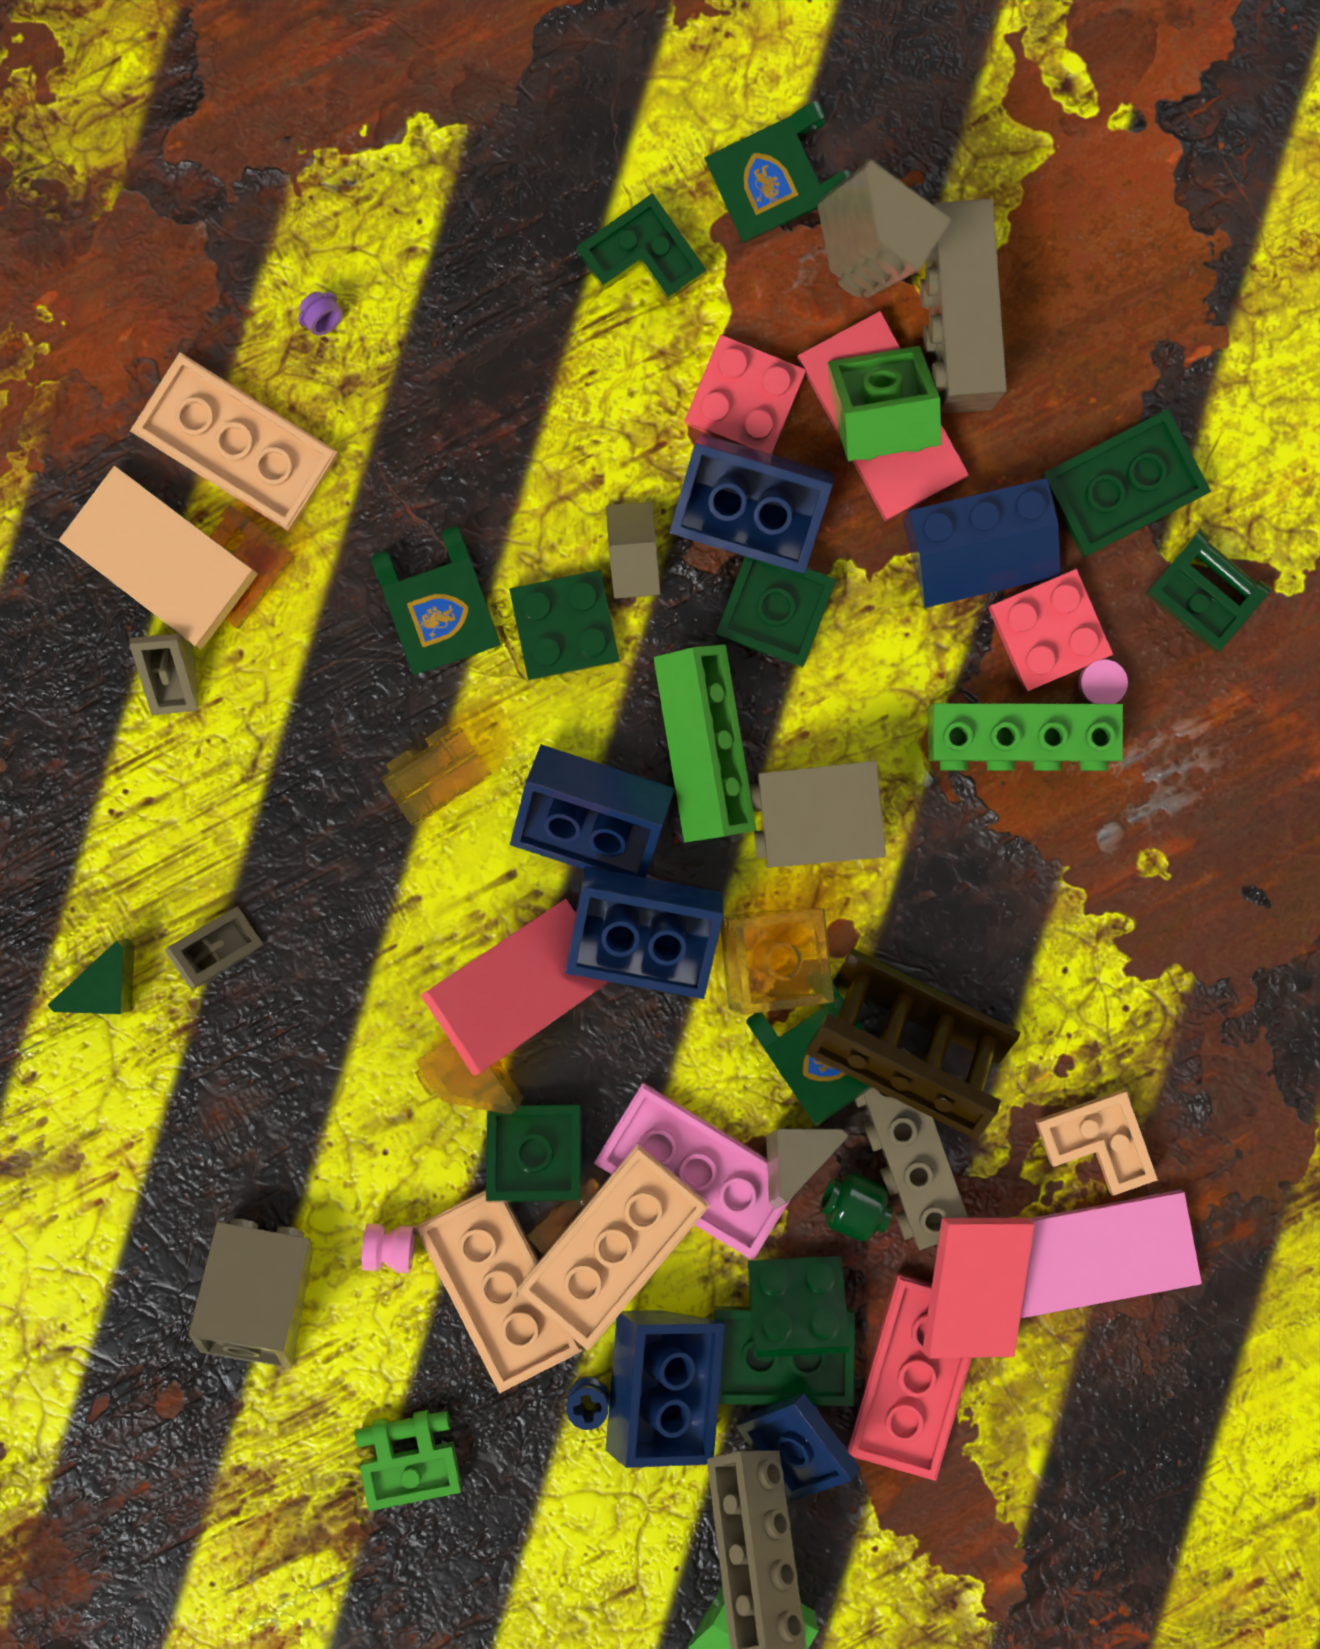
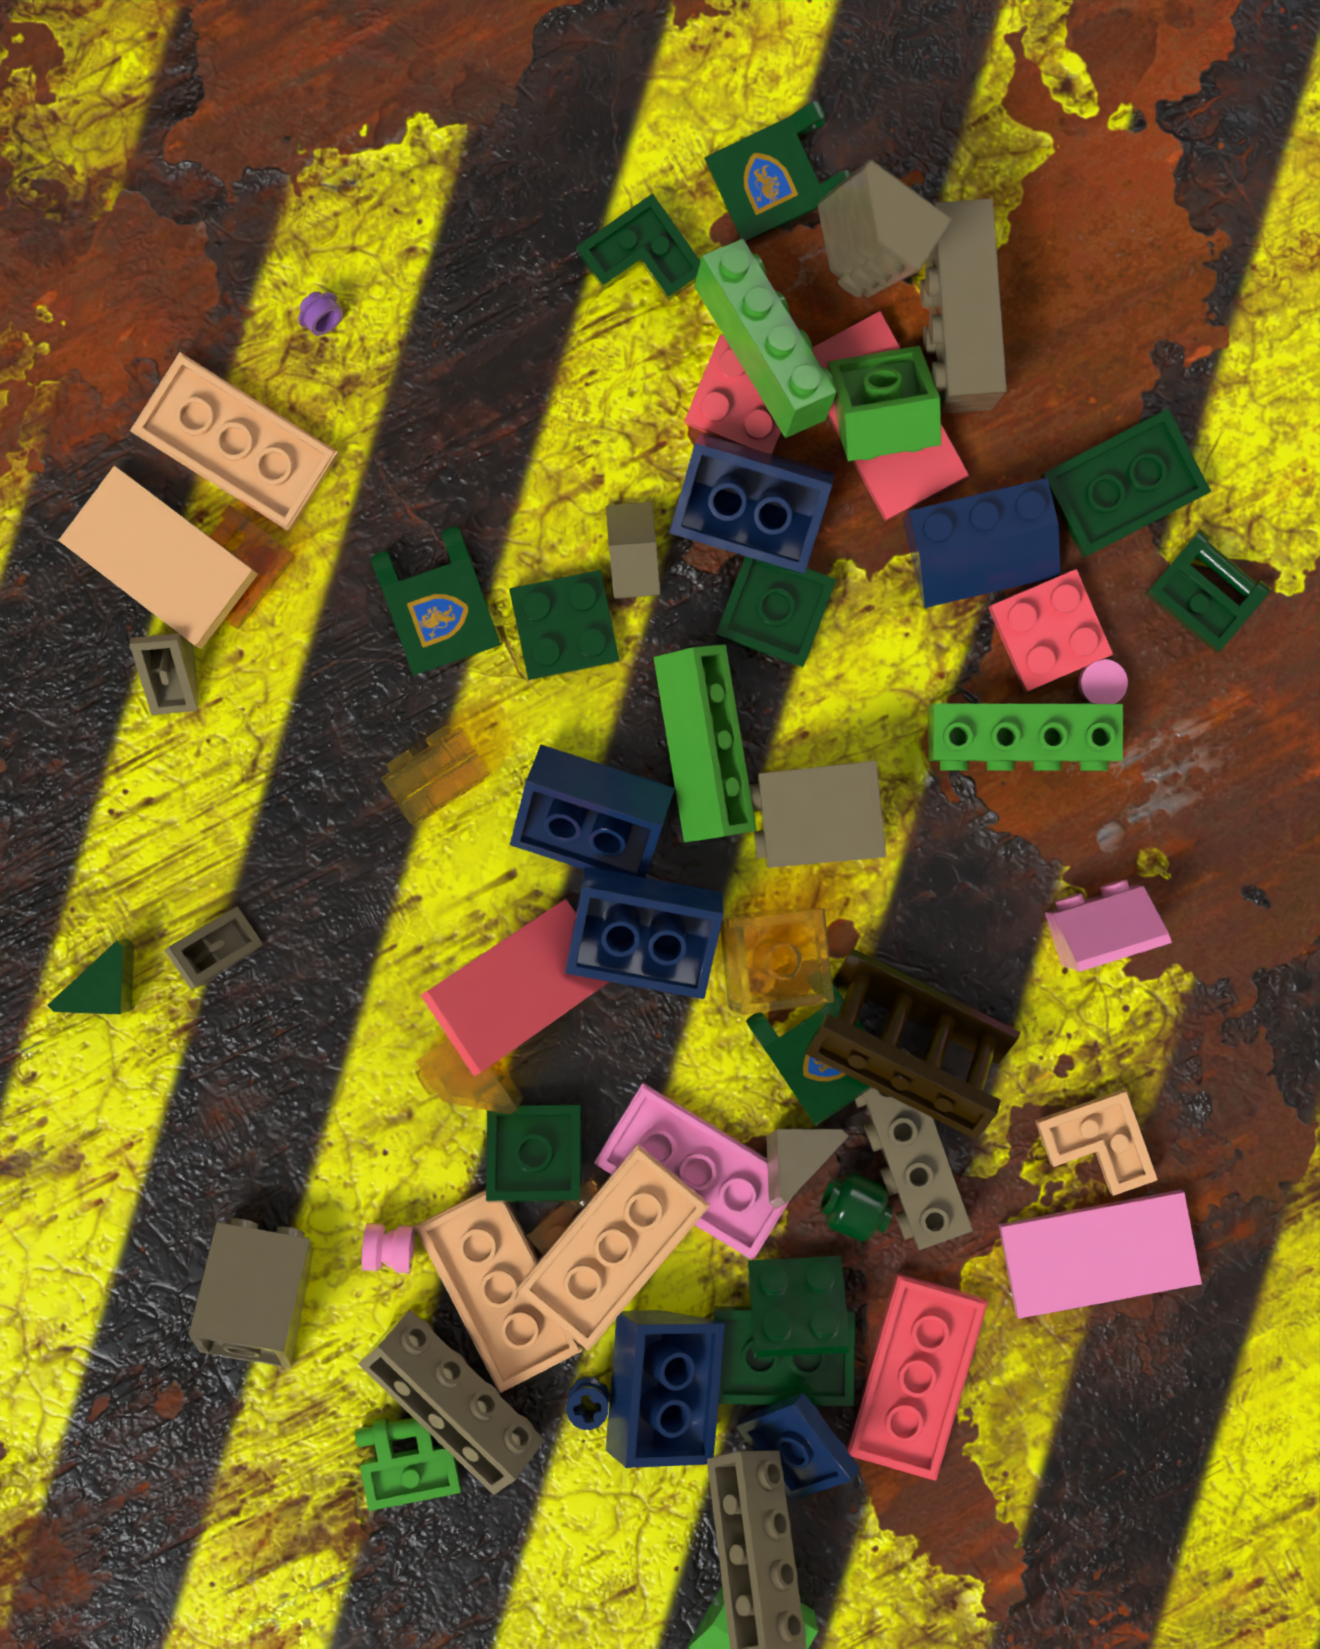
(452, 1402): none -> dark tan brick
(765, 337): none -> bright green brick
(978, 1287): coral tile -> none
(1105, 926): none -> bright pink slope

